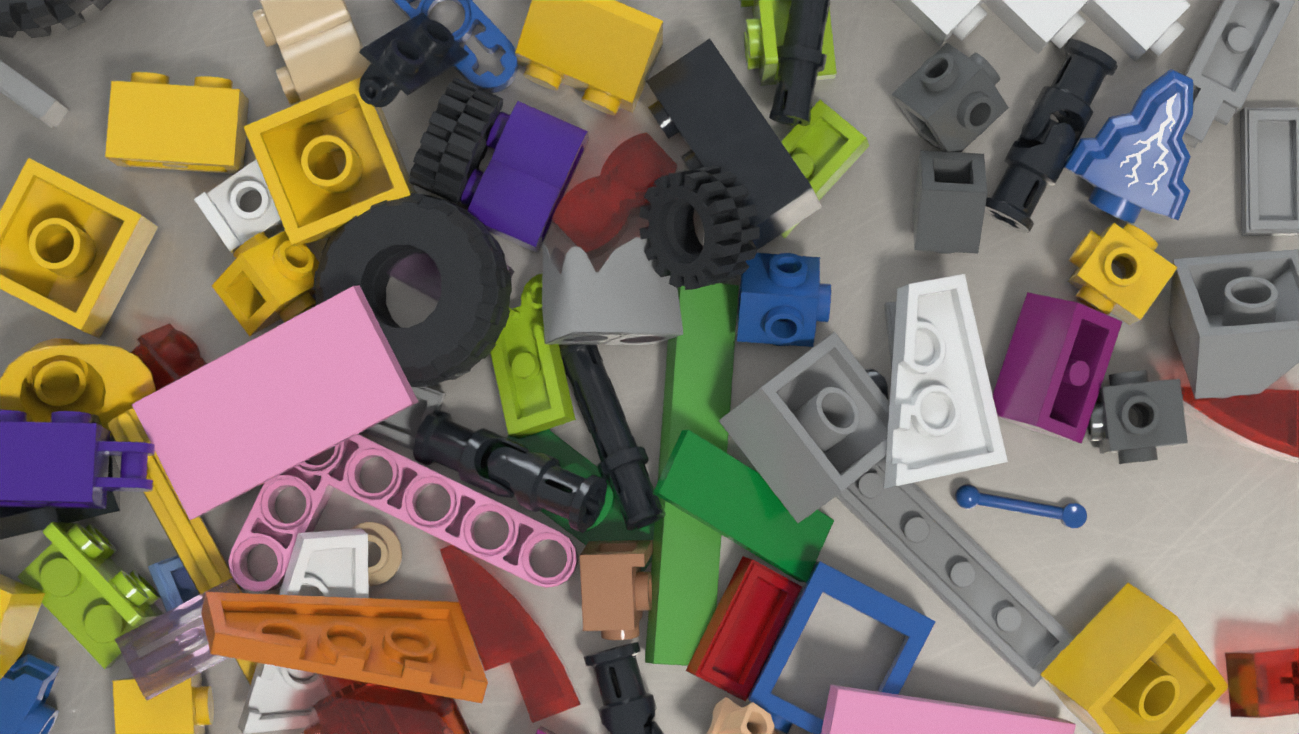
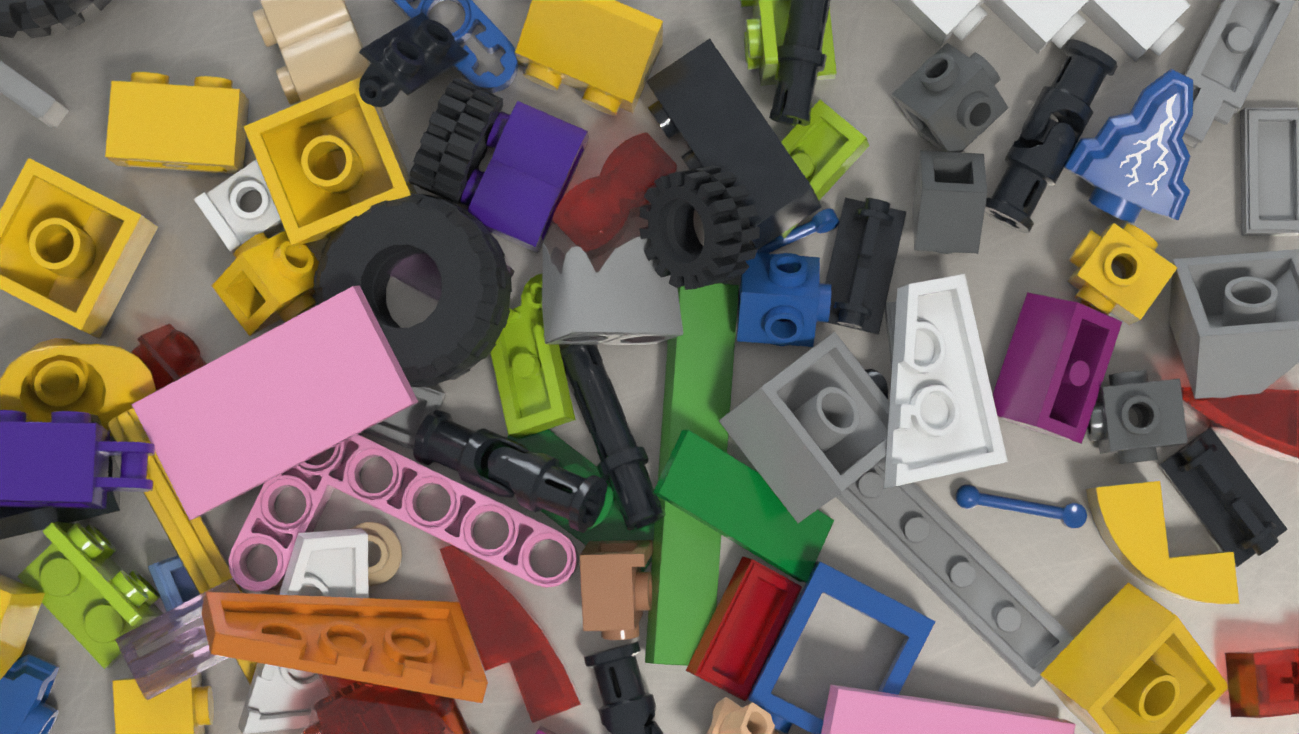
(821, 223): none -> blue hinge
(863, 263): none -> black hinge
(1135, 532): none -> yellow brick
(1223, 497): none -> black hinge

